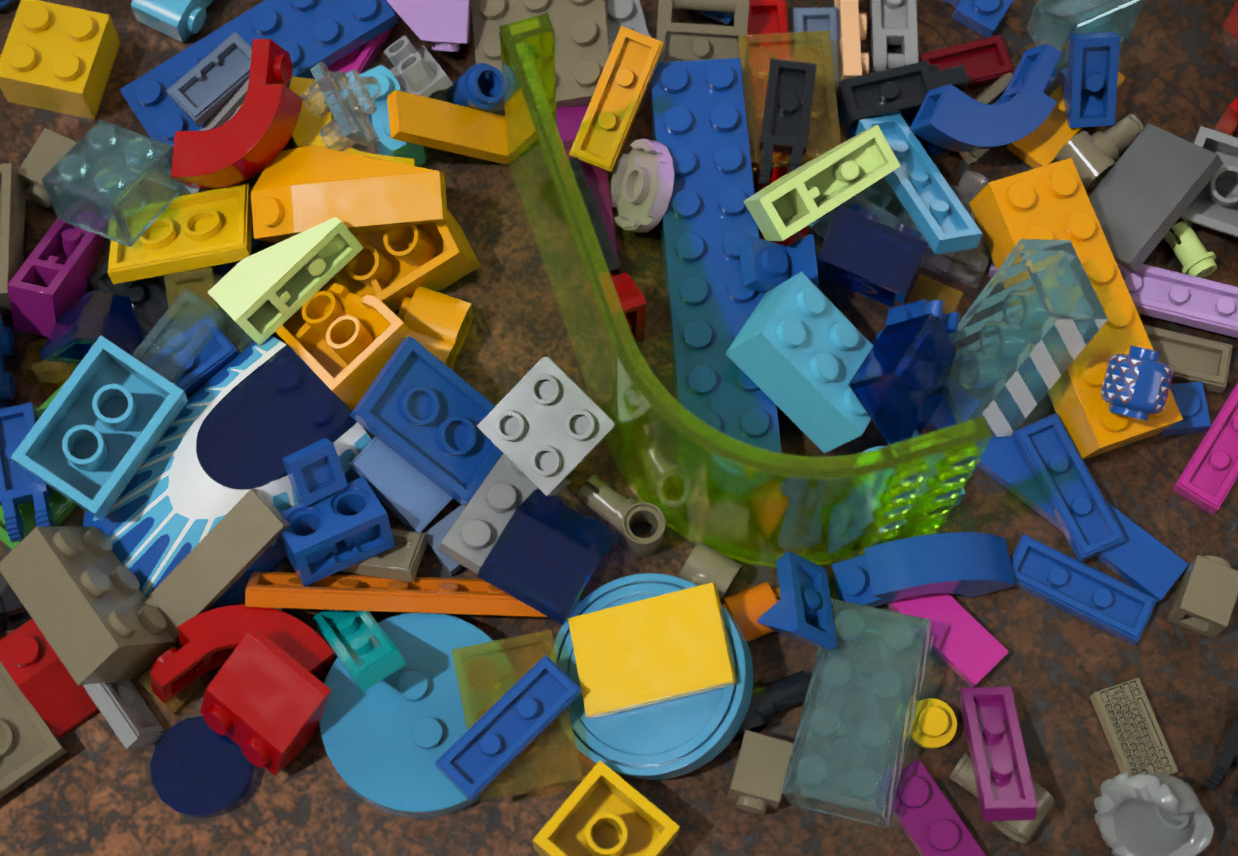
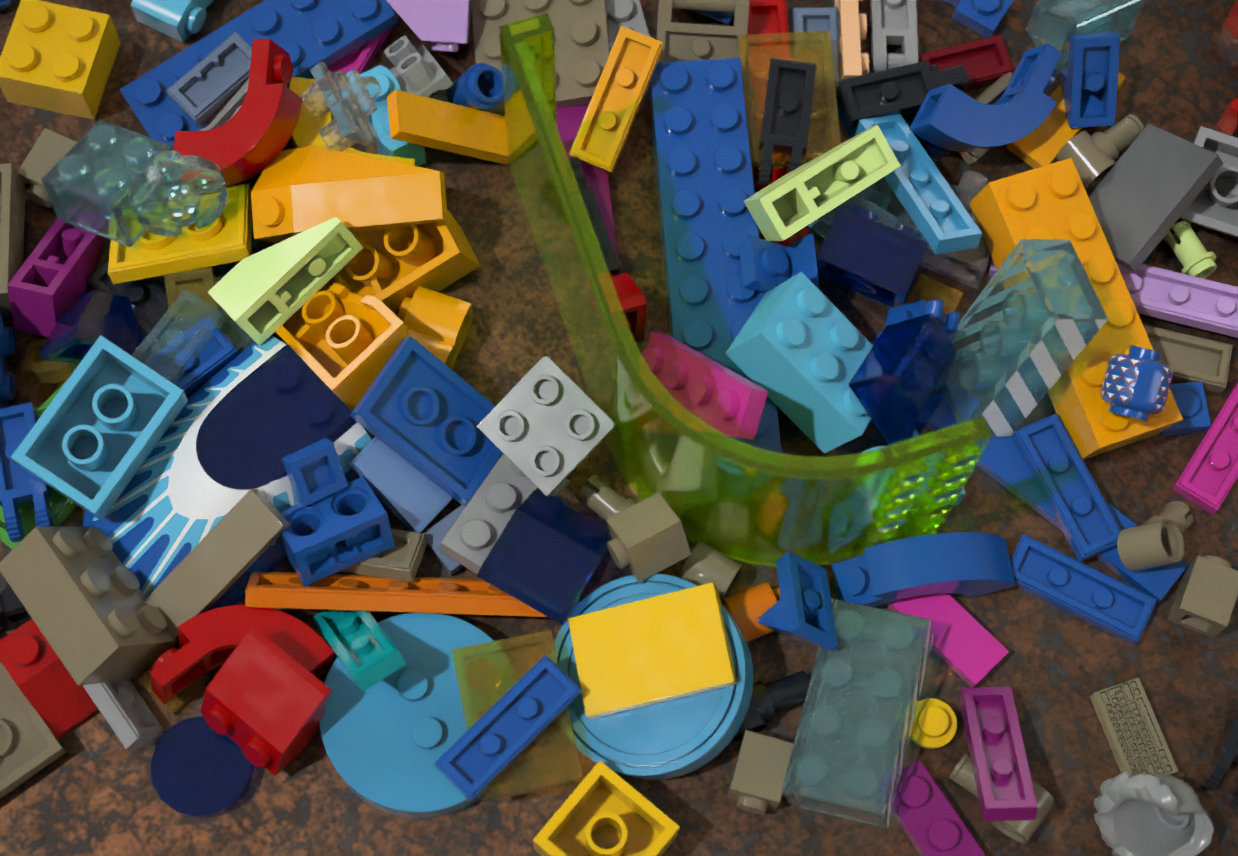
(174, 175): none -> clear light blue plate
(642, 186): tile -> none
(647, 537): none -> dark tan brick
(705, 387): none -> dark pink wing
(1157, 540): none -> dark tan pin

